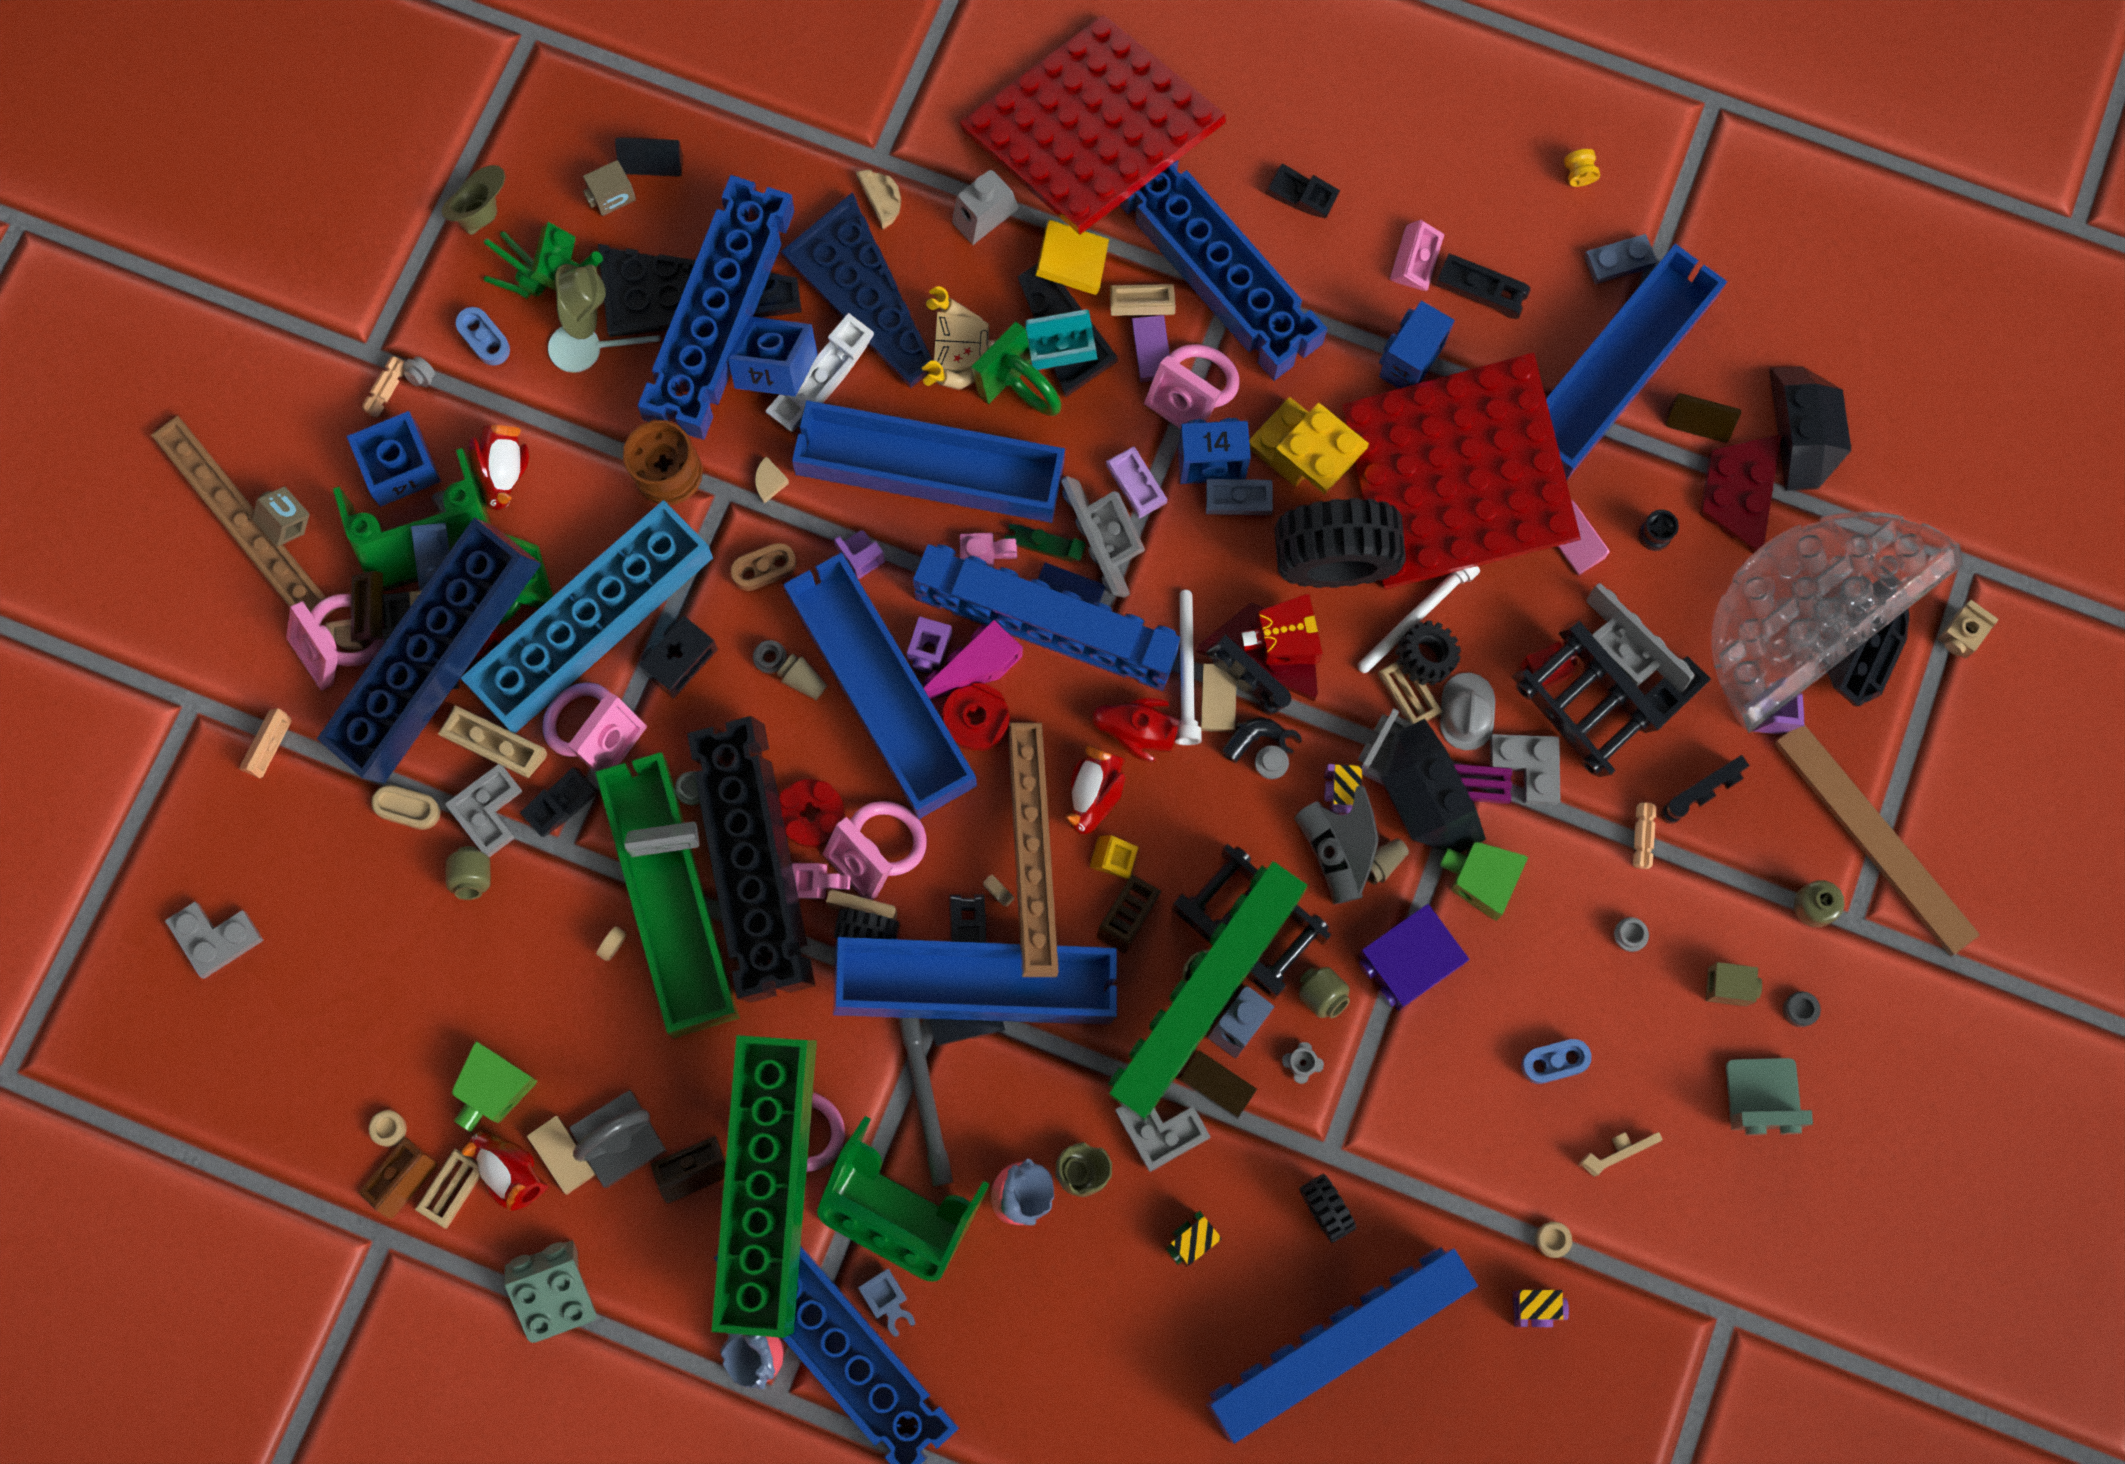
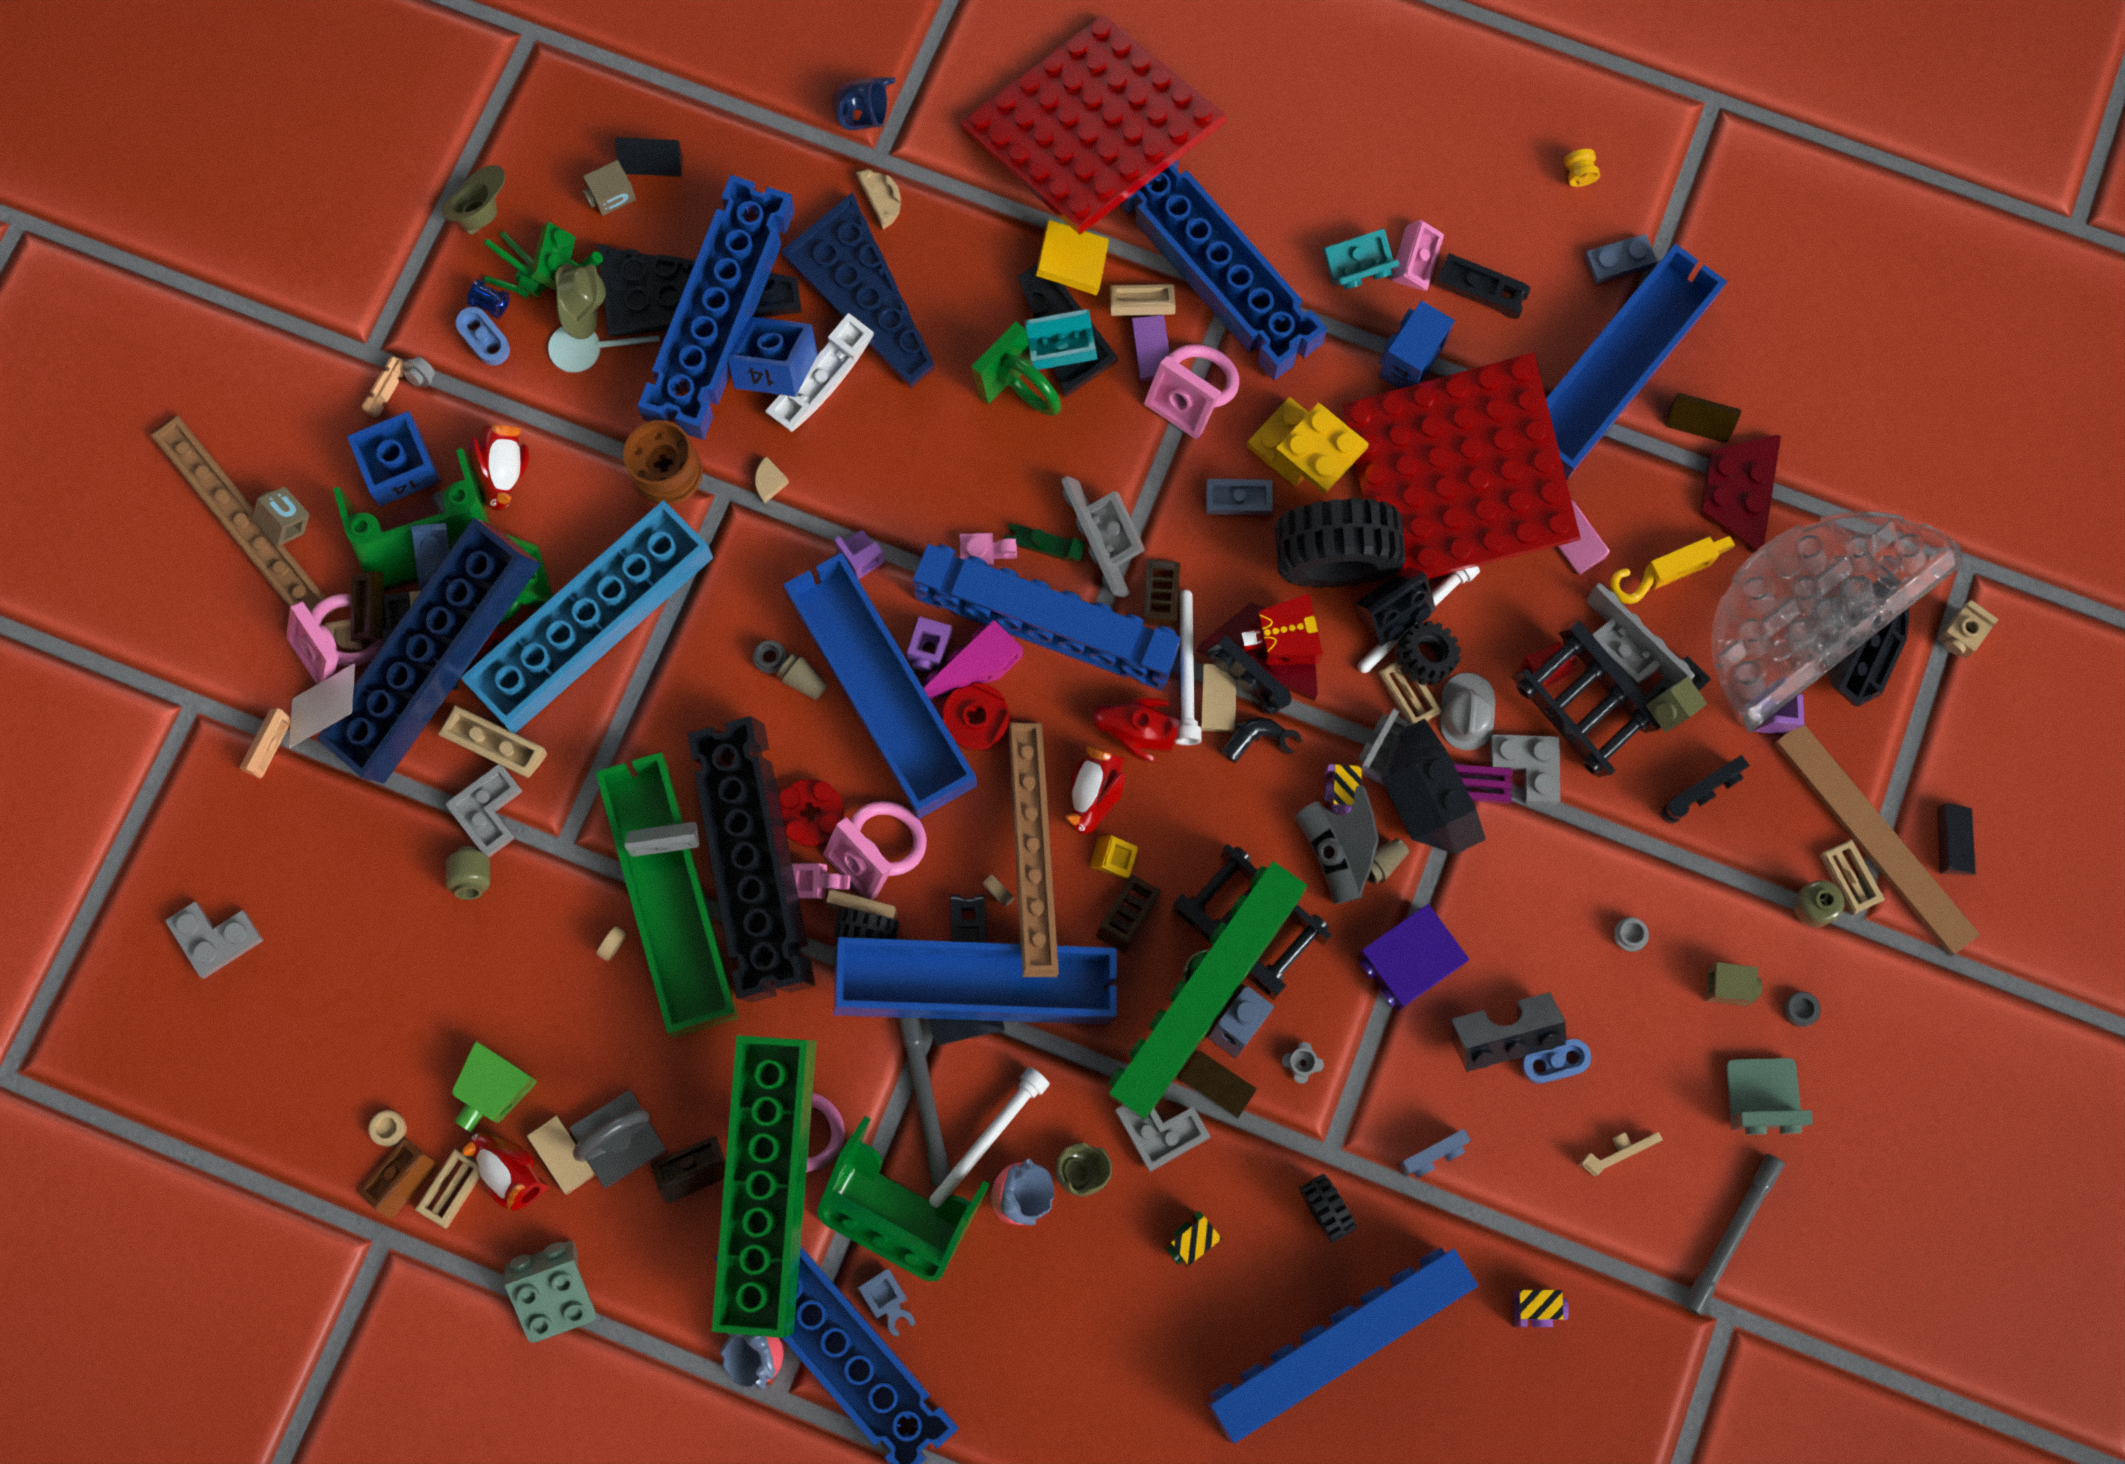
(322, 705): none -> white sticker
(405, 807): tan tile -> none
(488, 298): none -> clear blue bush
(560, 802): black slope -> none
(605, 734): bright pink tile -> none
(674, 672): black brick -> none
(687, 789): light grey plate -> none
(762, 564): medium nougat plate -> none
(863, 95): none -> dark blue piece
(929, 461): blue piece -> none
(958, 344): tan torso -> none
(988, 204): light grey torso -> none
(1031, 1084): none -> white piece
(1064, 580): clear blue tile -> none
(1136, 482): lavender plate -> none
(1158, 617): none -> dark brown slope
(1213, 450): blue brick -> none
(1271, 762): light grey plate -> none
(1301, 193): black slope -> none
(1324, 992): olive head -> none
(1359, 258): none -> teal bracket
(1396, 605): none -> black slope
(1449, 1148): none -> sand blue plate
(1485, 876): bright green torso -> none
(1485, 1043): none -> black arch
(1553, 1240): tan tile -> none
(1644, 835): light nougat axle -> none
(1663, 524): black wheel -> none
(1672, 567): none -> yellow piece
(1676, 704): none -> olive brick
(1706, 1283): none -> dark grey piece
(1811, 426): black wedge -> none
(1841, 883): none -> tan tile
(1956, 840): none -> black slope

